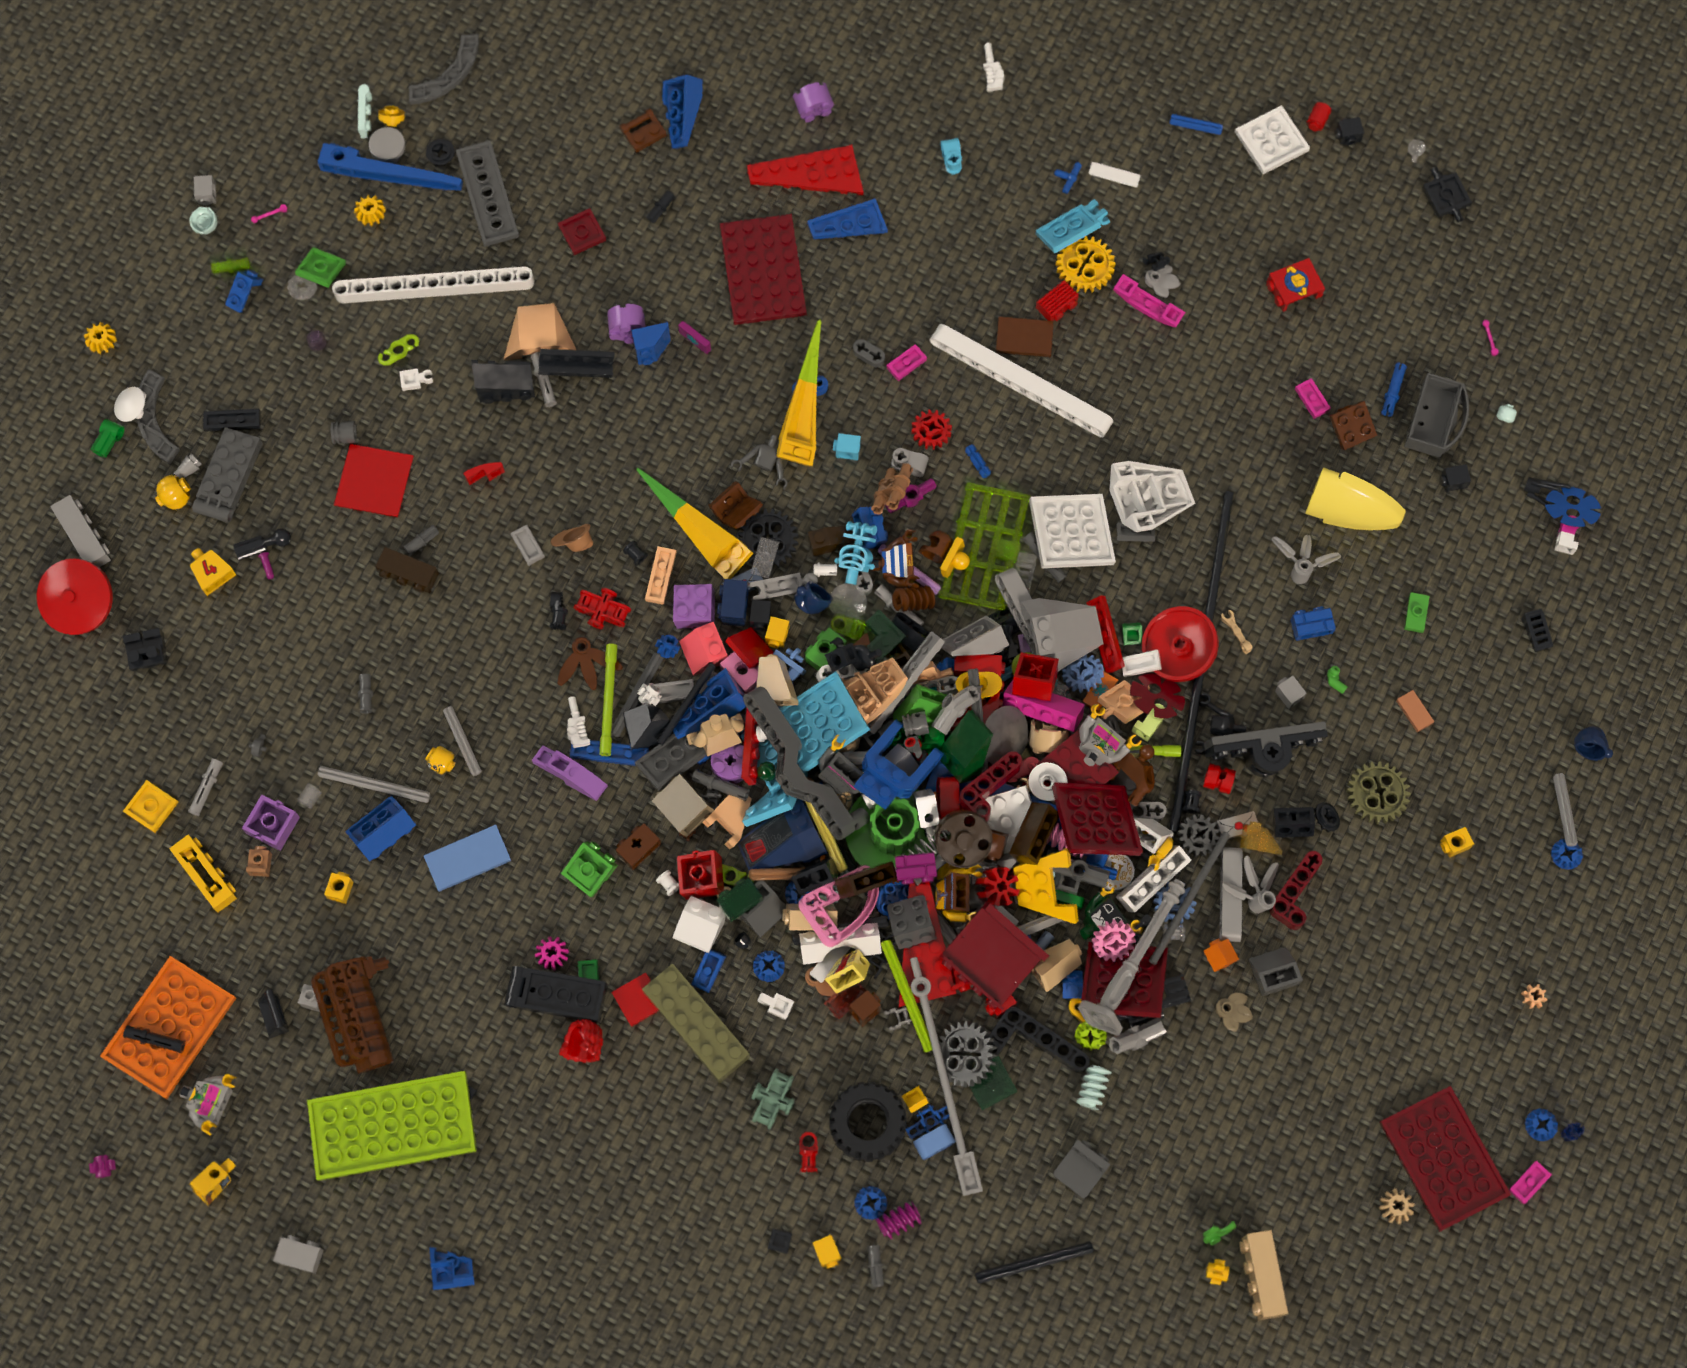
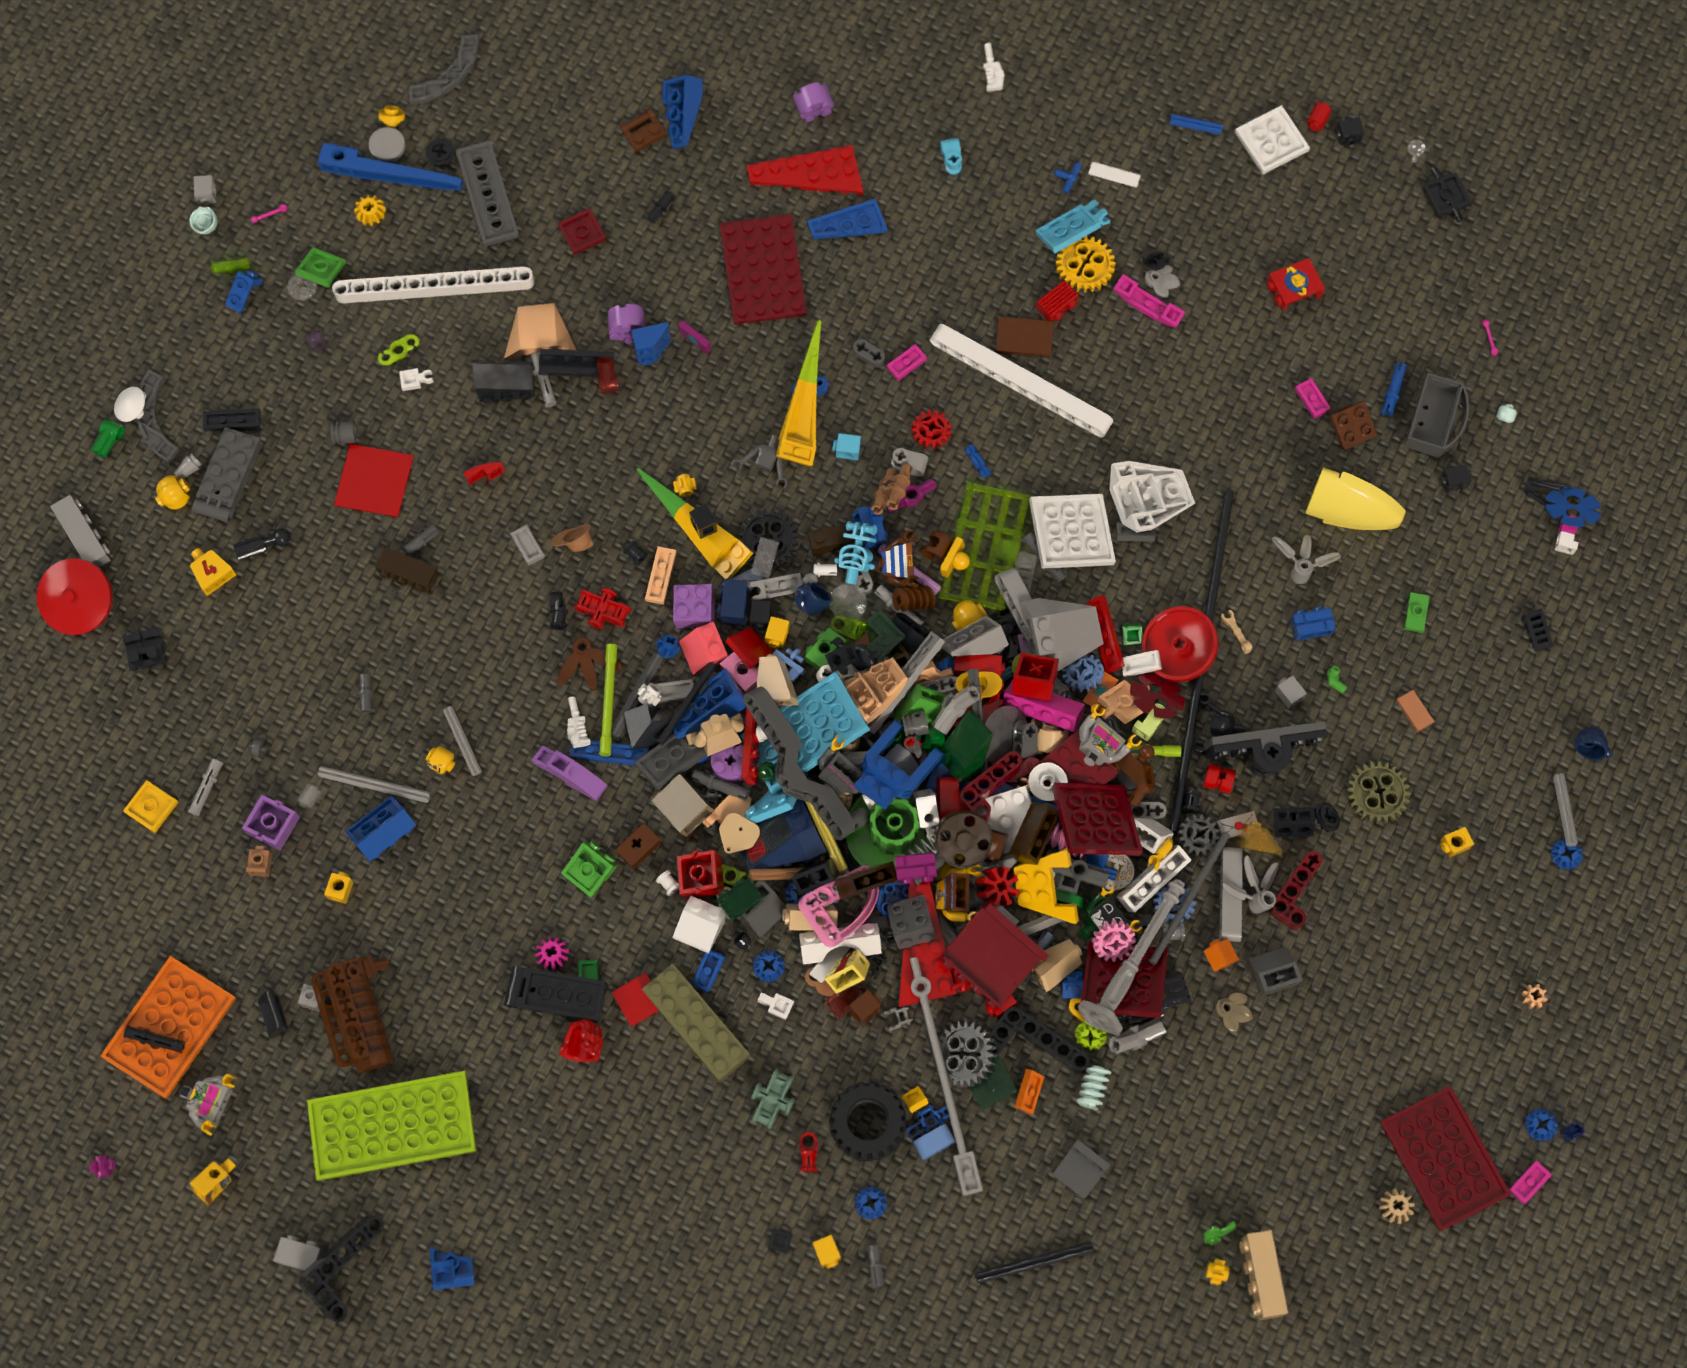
(93, 335): yellow gear -> none
(185, 848): yellow brick -> none
(266, 564): magenta piece -> none
(336, 1264): none -> black beam
(364, 110): light aqua plate -> none
(467, 858): medium blue tile -> none
(607, 378): none -> clear red piece
(684, 485): none -> yellow gear
(703, 521): none -> black brick
(734, 506): reddish brown bracket -> none
(737, 839): none -> tan piece
(898, 1220): magenta piece -> none
(907, 995): lime axle -> none
(967, 613): none -> yellow plant
(1026, 741): none -> dark grey piece
(1029, 1091): none -> orange plate

